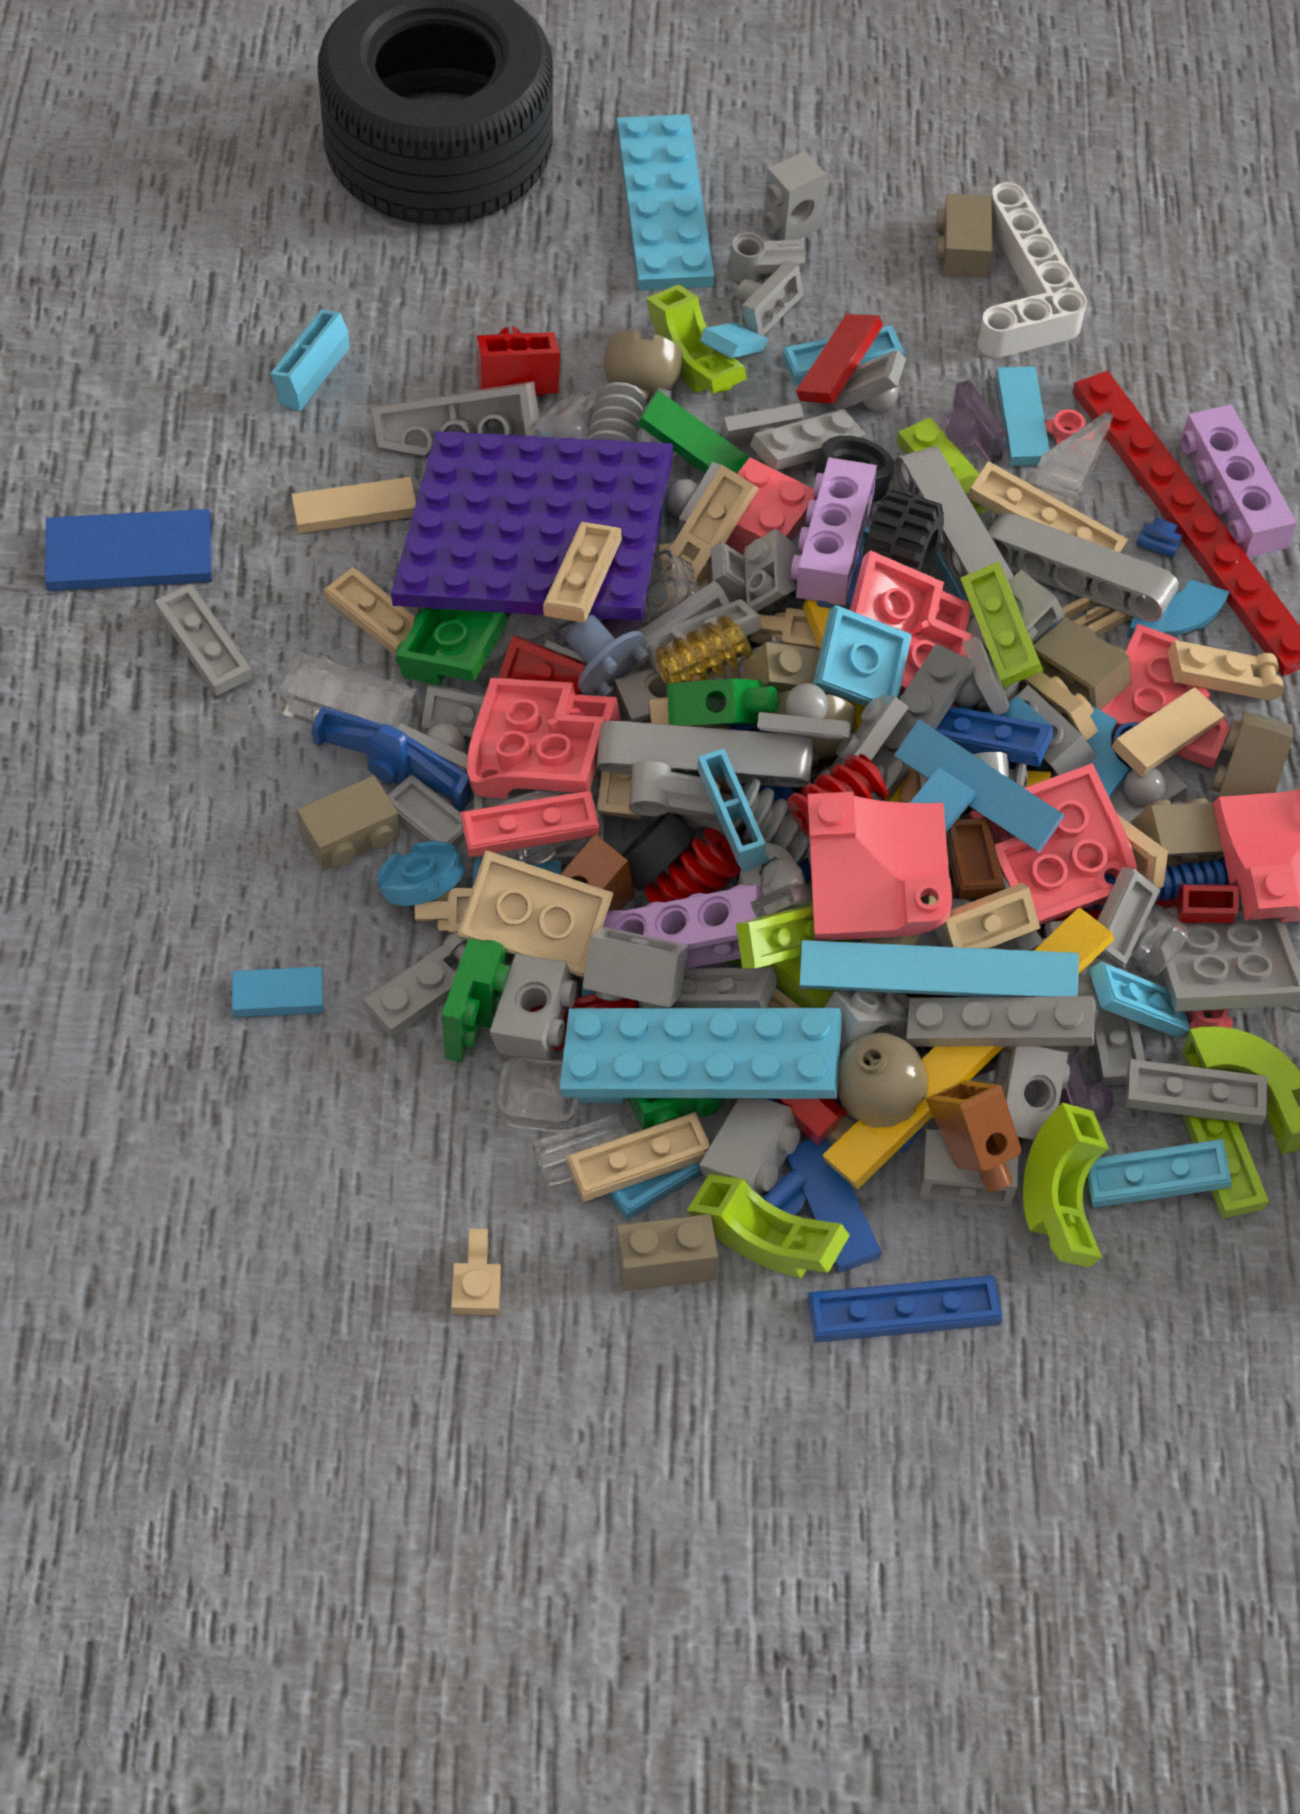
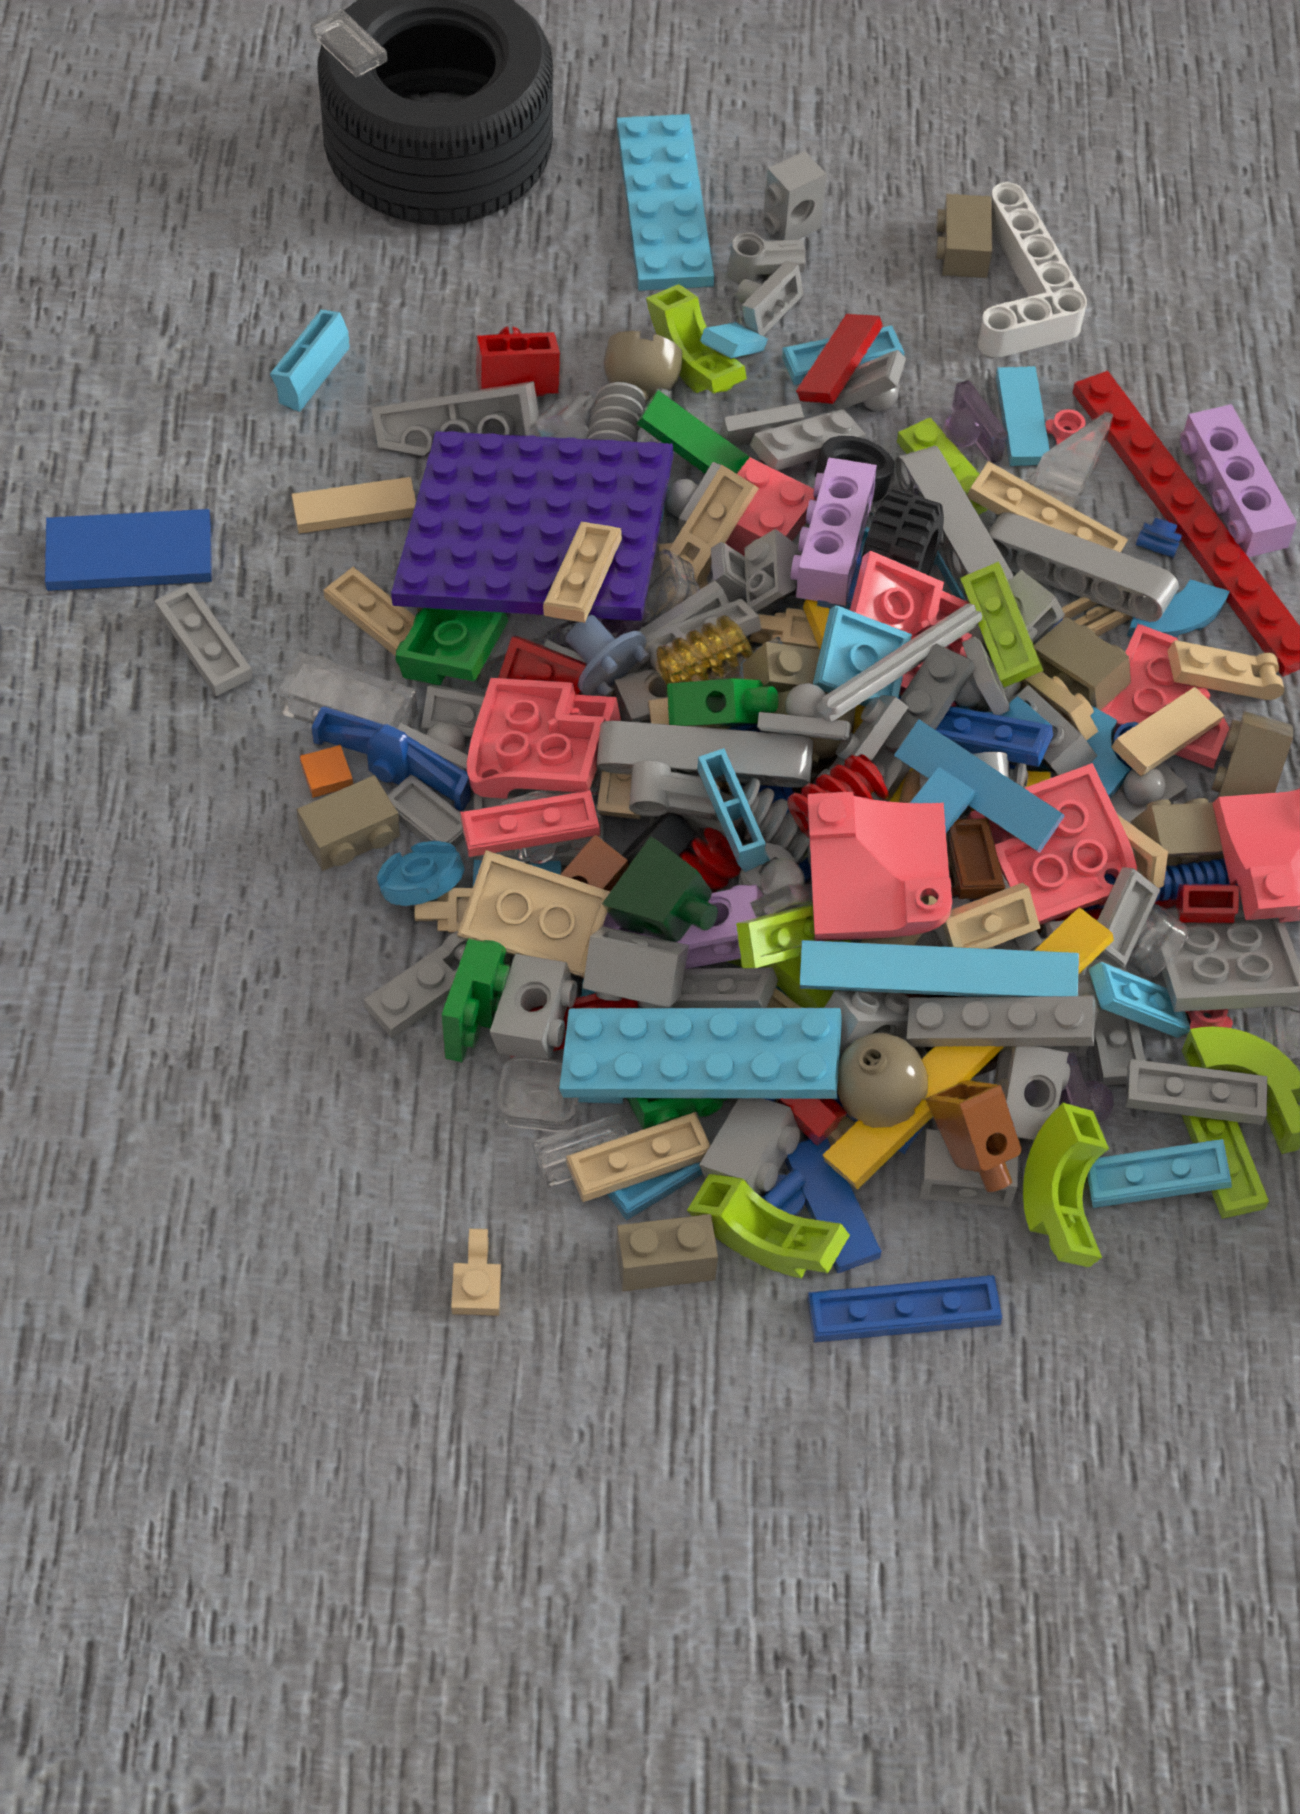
(277, 992): dark azure tile -> none
(326, 771): none -> orange tile
(348, 42): none -> clear tile
(661, 895): none -> dark green torso
(897, 663): none -> light grey axle

